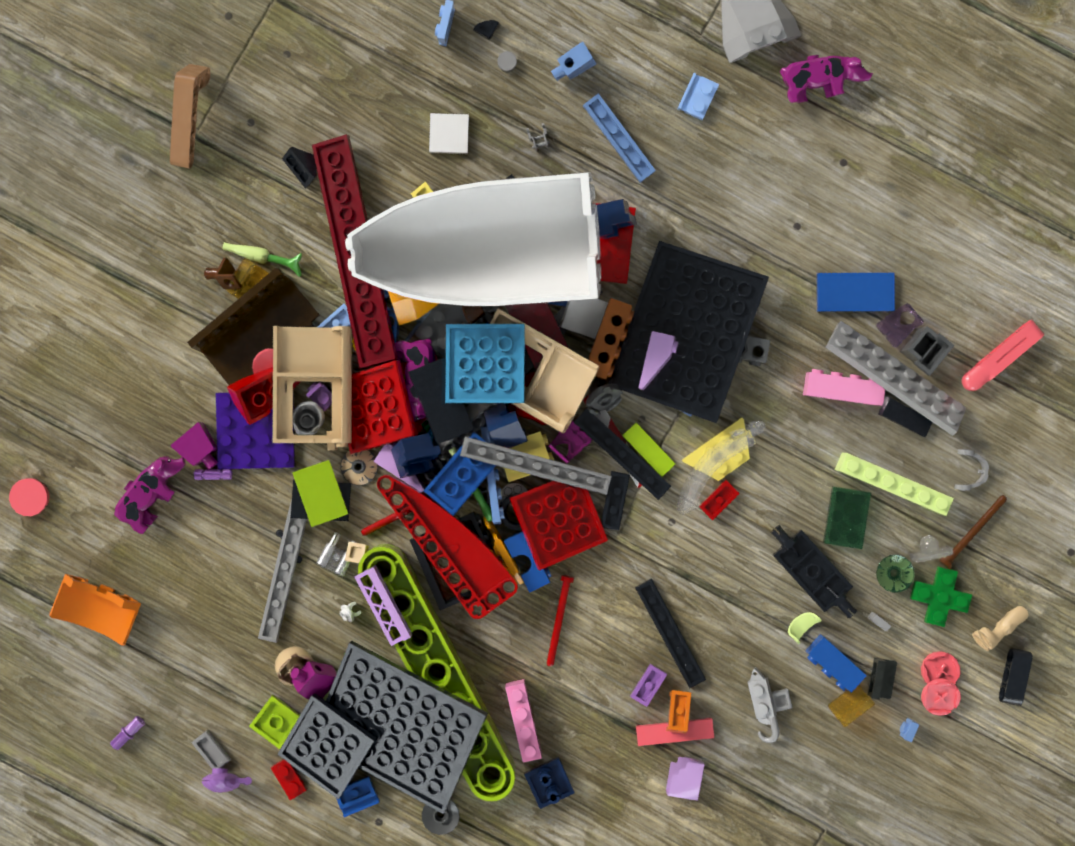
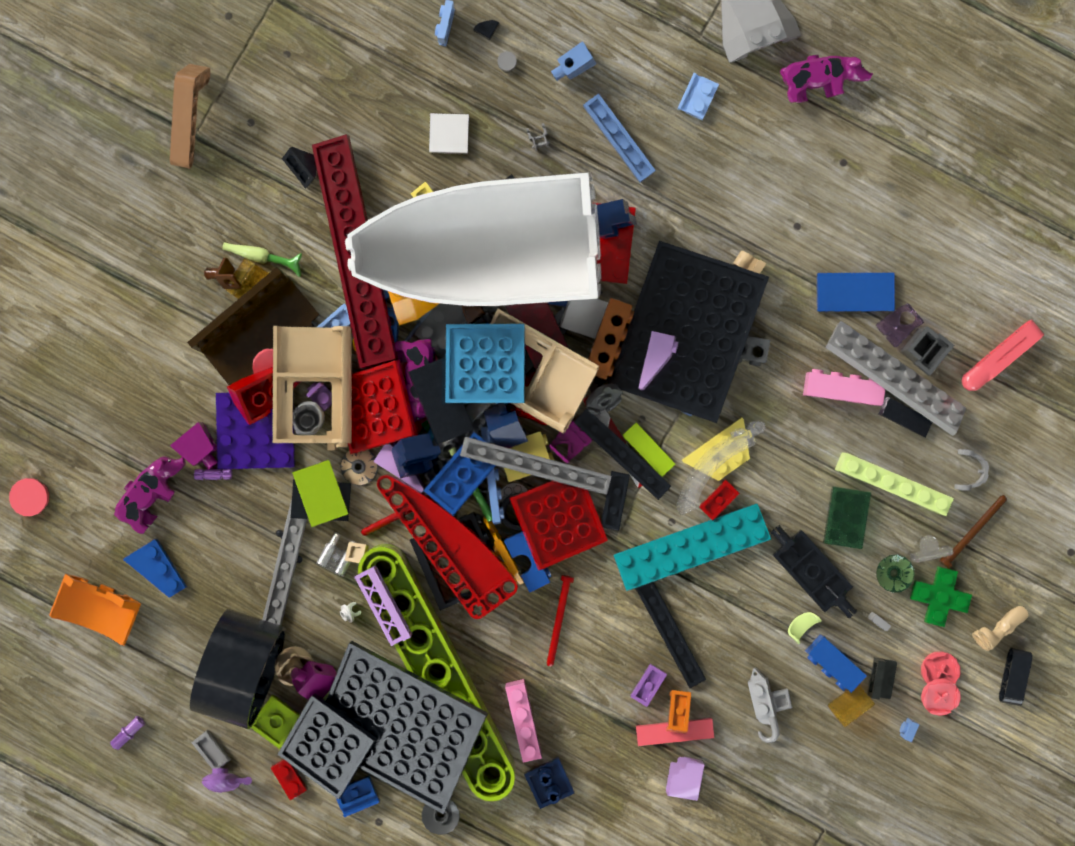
(157, 568): none -> blue wing
(237, 668): none -> black wheel
(692, 547): none -> teal plate
(749, 262): none -> tan leg

